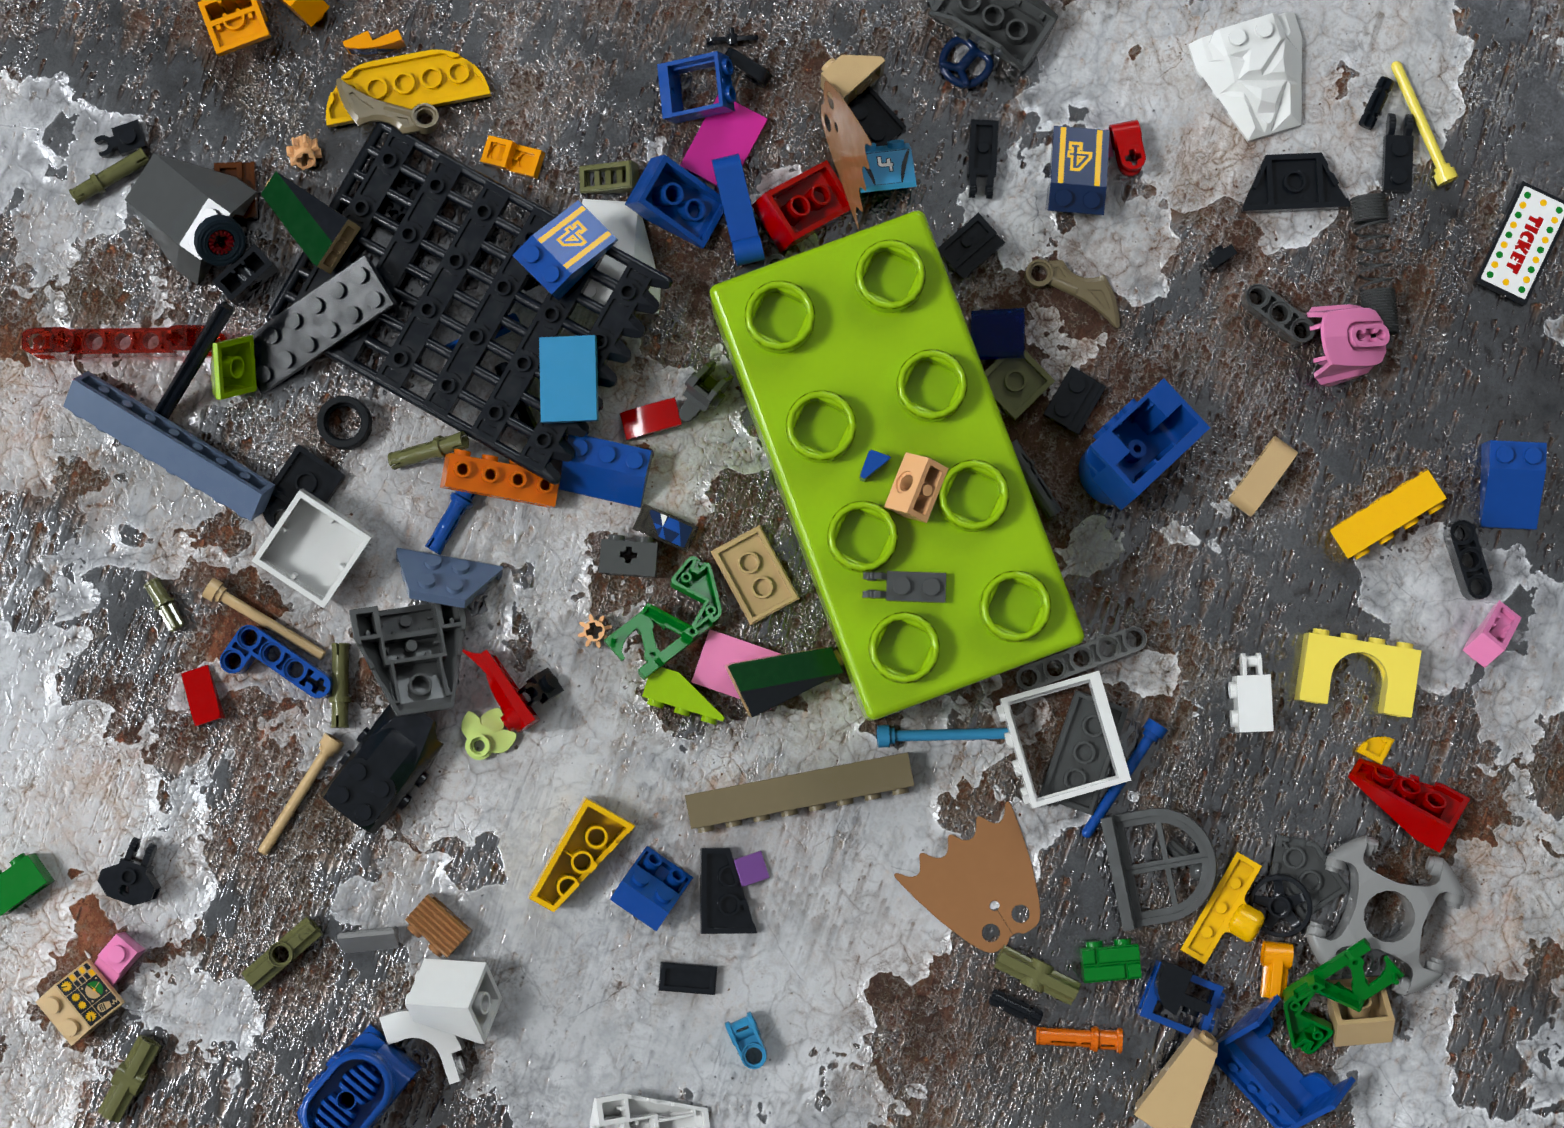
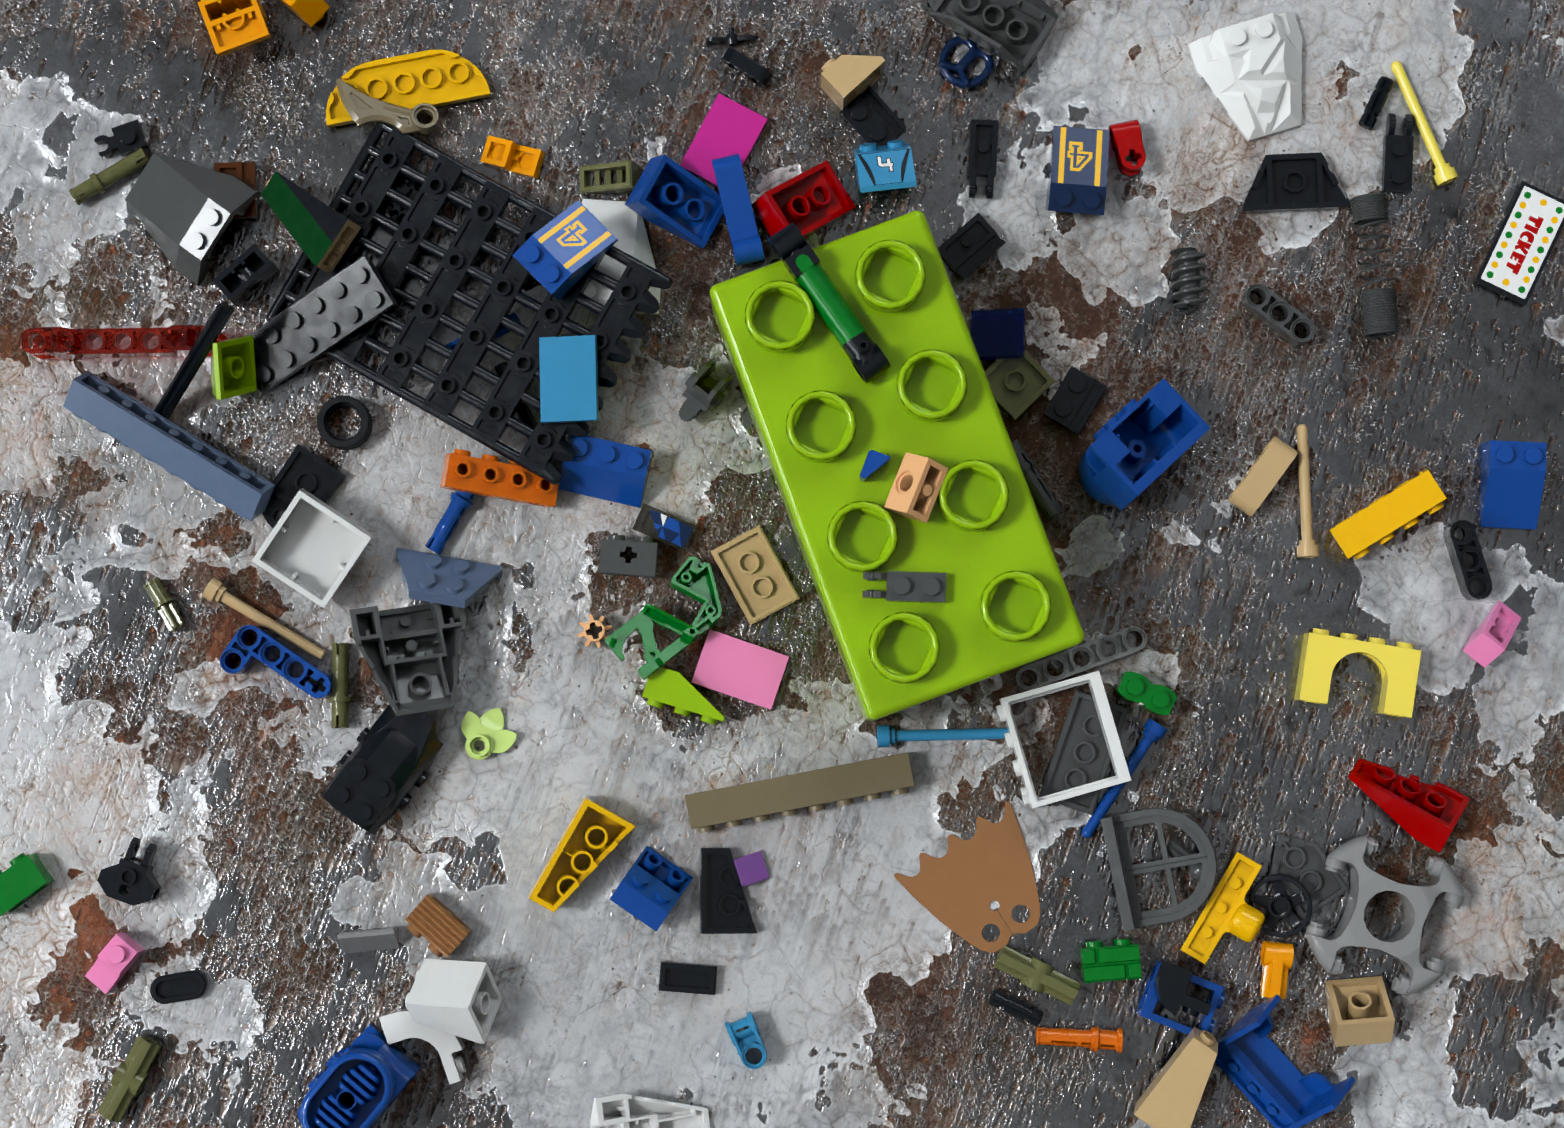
(80, 1002): tan slope -> none
(179, 986): none -> black tile
(202, 696): red slope -> none
(233, 242): black bush -> none
(269, 965): olive piece -> none
(303, 152): light nougat gear -> none
(328, 748): tan piece -> none
(365, 45): light orange slope -> none
(436, 448): olive pin -> none
(514, 705): red slope -> none
(541, 687): black plate -> none
(650, 419): red slope -> none
(671, 91): blue window -> none
(777, 678): dark green slope -> none
(807, 271): none -> piece
(846, 146): medium nougat piece -> none
(1092, 291): dark tan piece -> none
(1151, 697): none -> green brick
(1188, 277): none -> dark grey piece
(1219, 256): black plate -> none
(1251, 697): white brick -> none
(1307, 546): none -> tan piece
(1311, 1031): green piece -> none
(1348, 342): bright pink piece -> none
(1375, 748): yellow tile -> none

